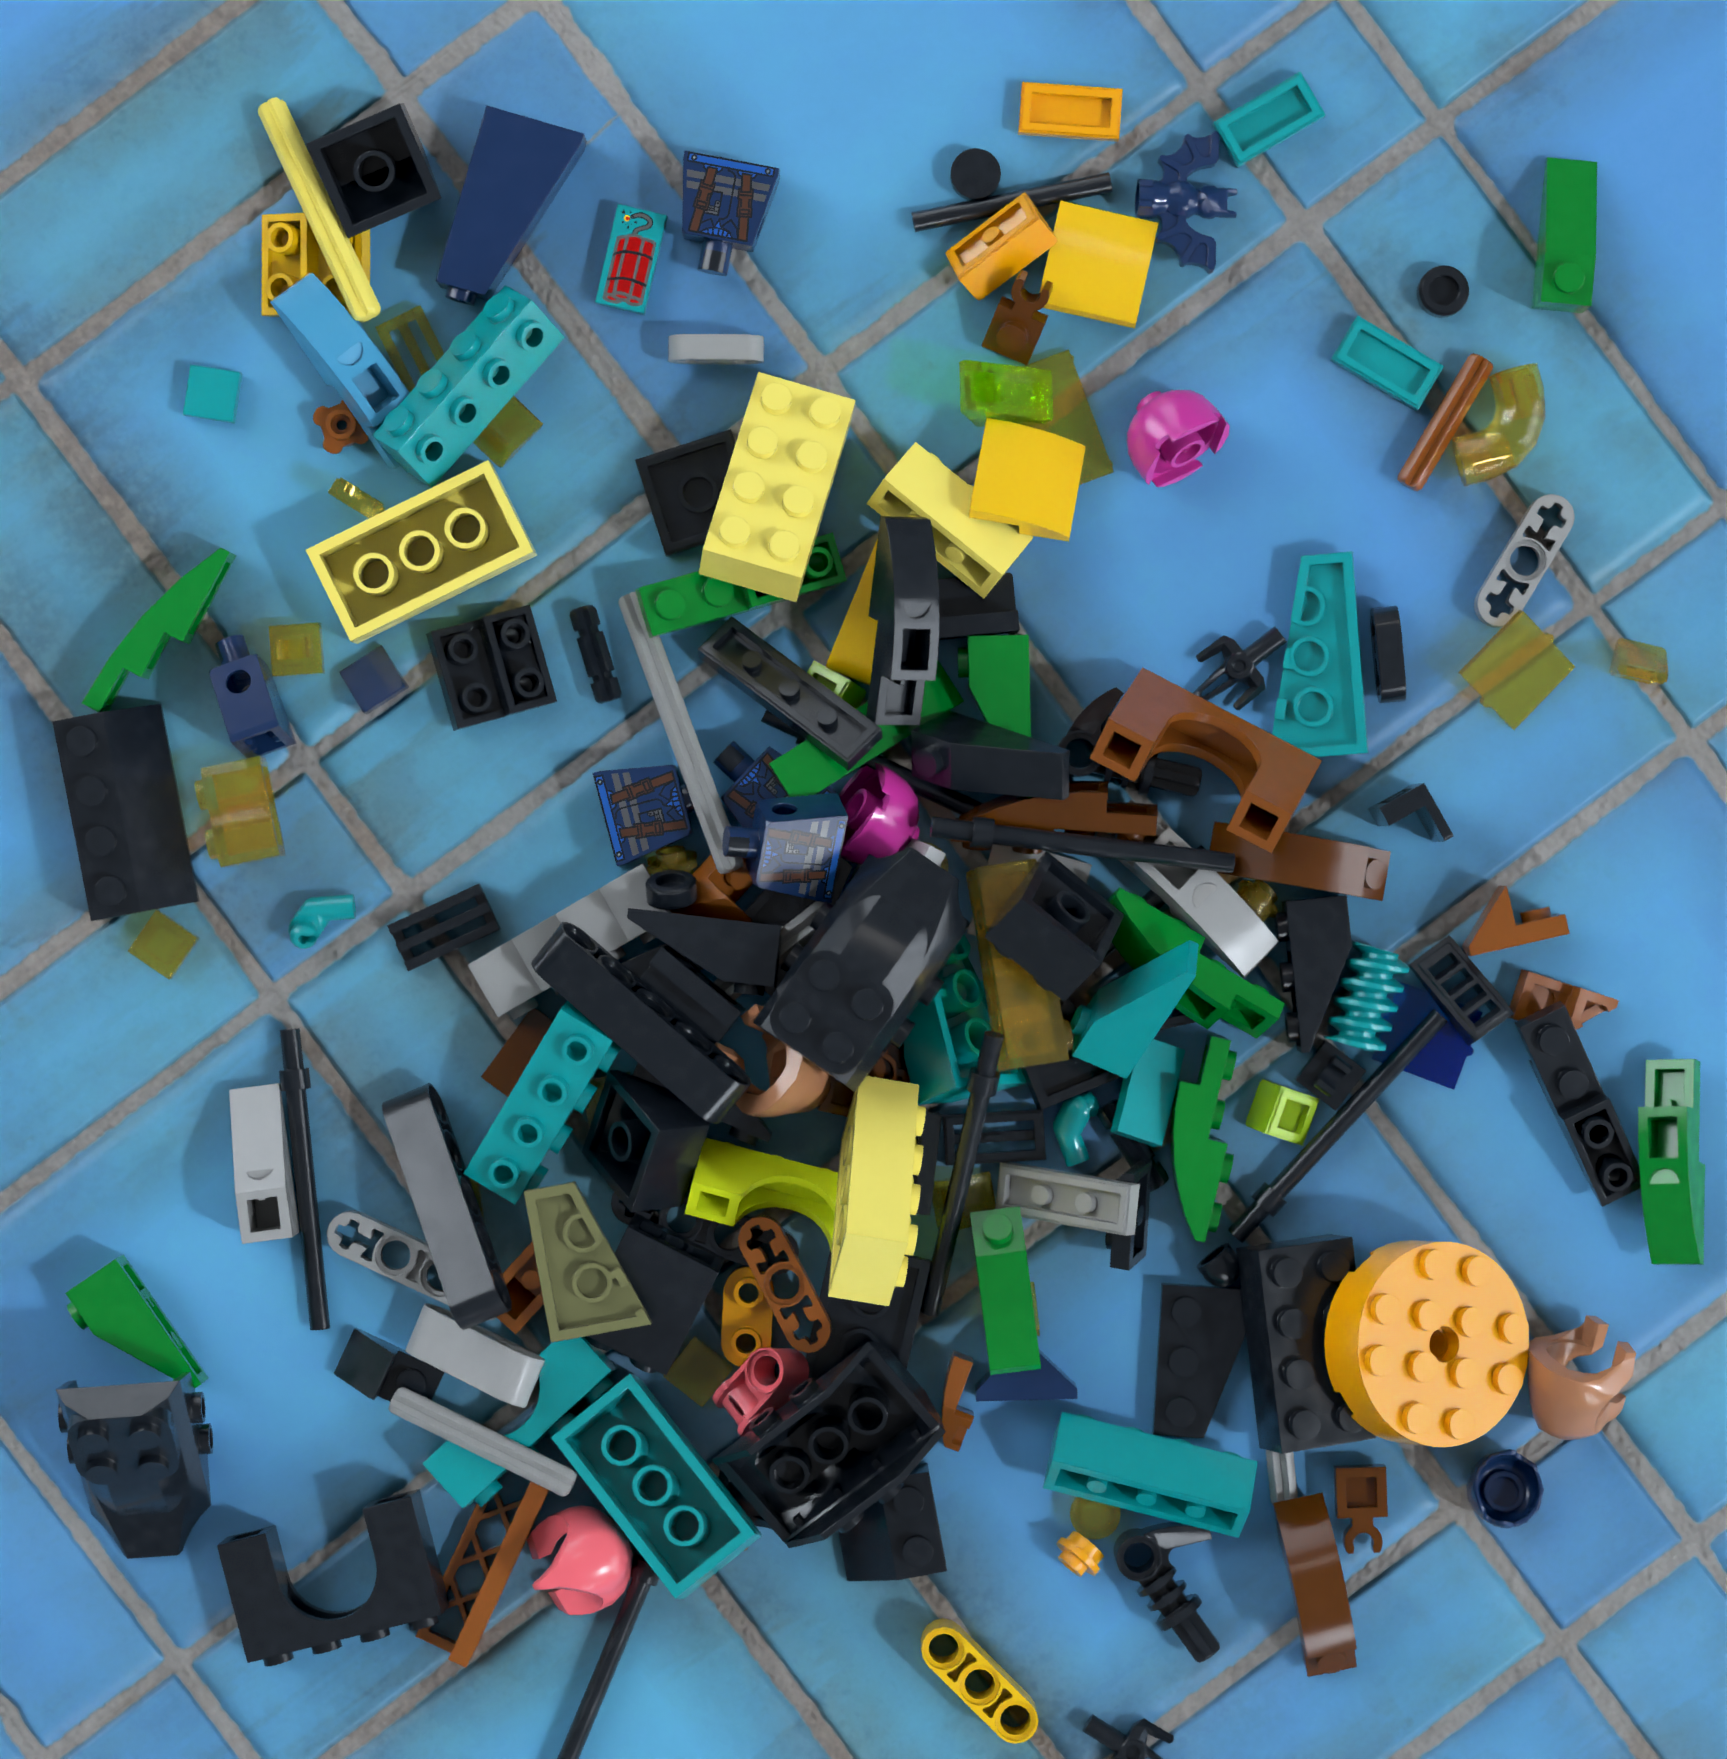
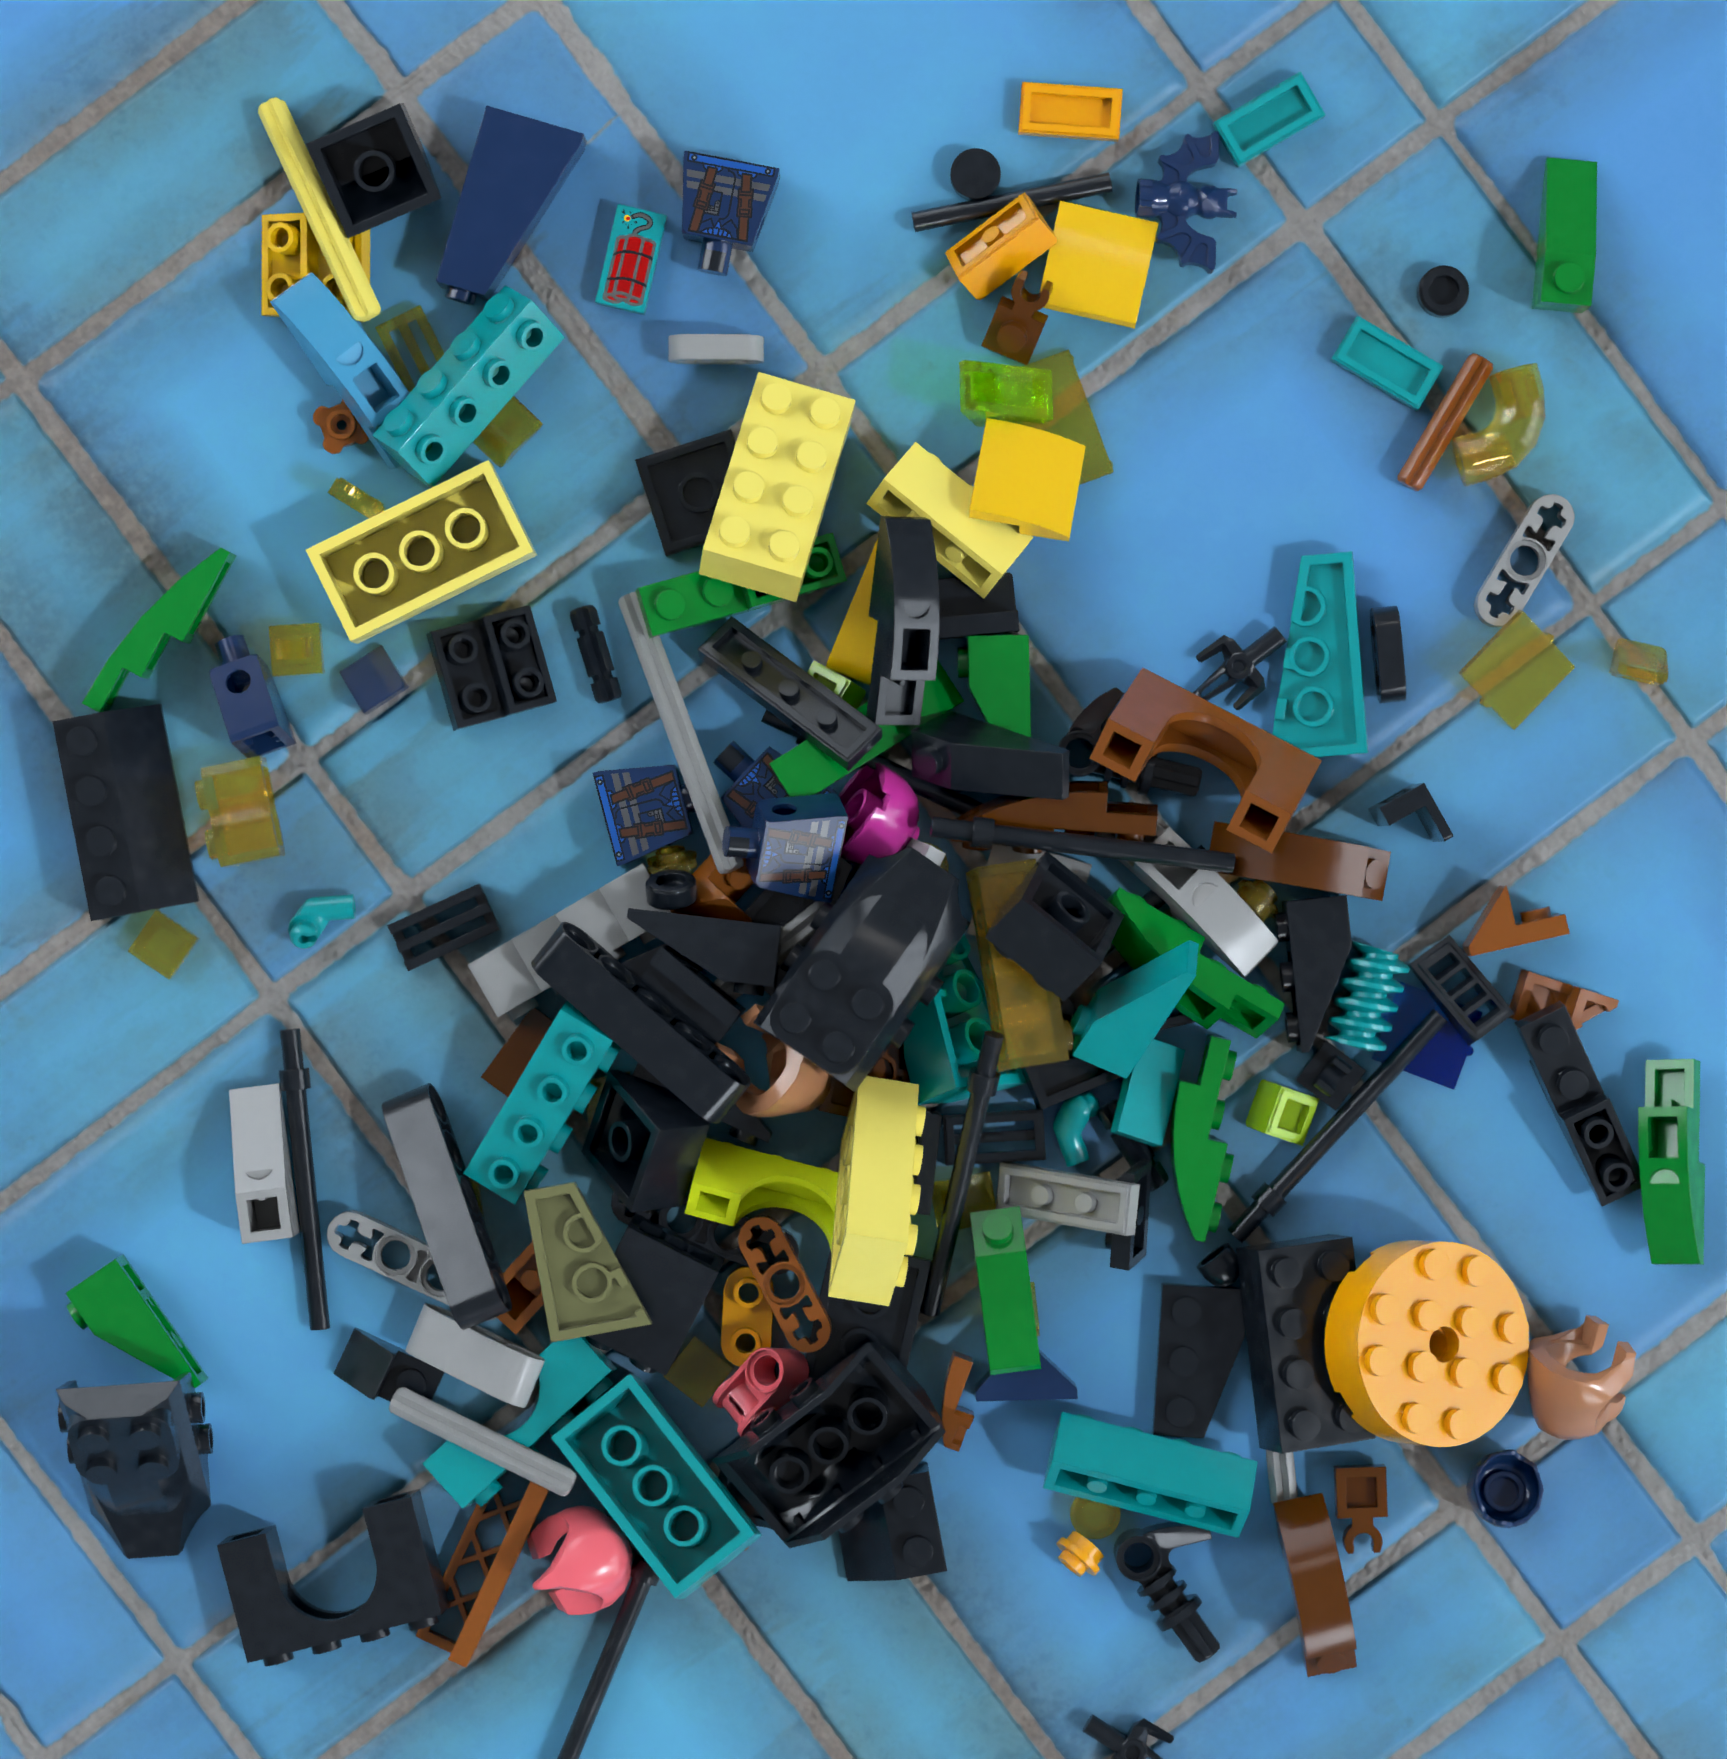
(212, 394): teal tile -> none
(987, 1703): yellow beam -> none
(1172, 433): dark pink cylinder -> none

